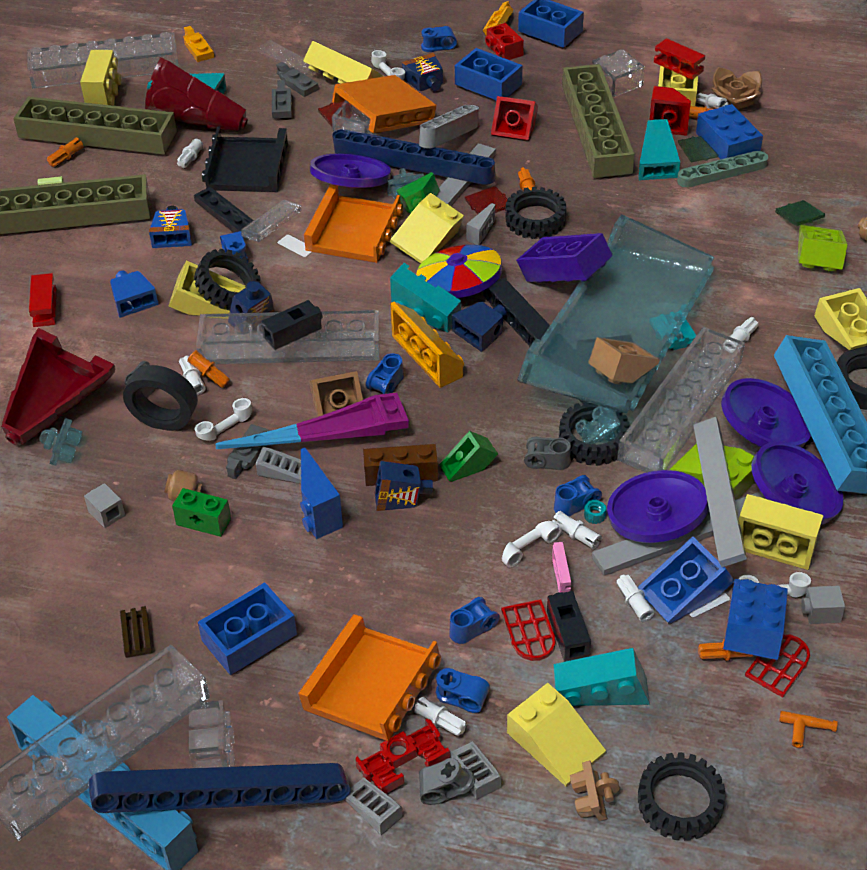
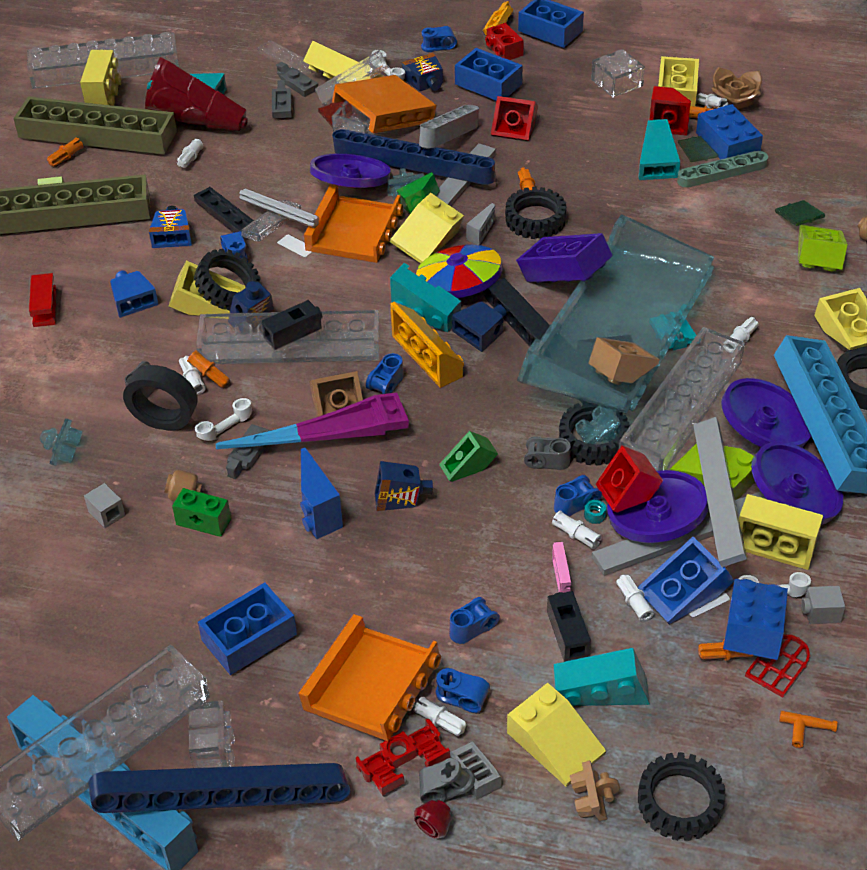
(50, 386): dark red cone -> none
(133, 615): dark brown tile -> none
(197, 45): light orange hinge -> none
(245, 163): black panel -> none
(270, 458): light grey slope -> none
(279, 208): none -> light grey axle
(363, 70): none -> clear tile
(385, 820): light grey slope -> none
(418, 455): reddish brown brick -> none
(433, 818): none -> dark red cone
(482, 199): clear red piece -> none
(521, 624): red window -> none
(547, 530): white bar -> none
(597, 121): olive brick -> none
(628, 480): none -> red slope
(679, 58): red piece -> none

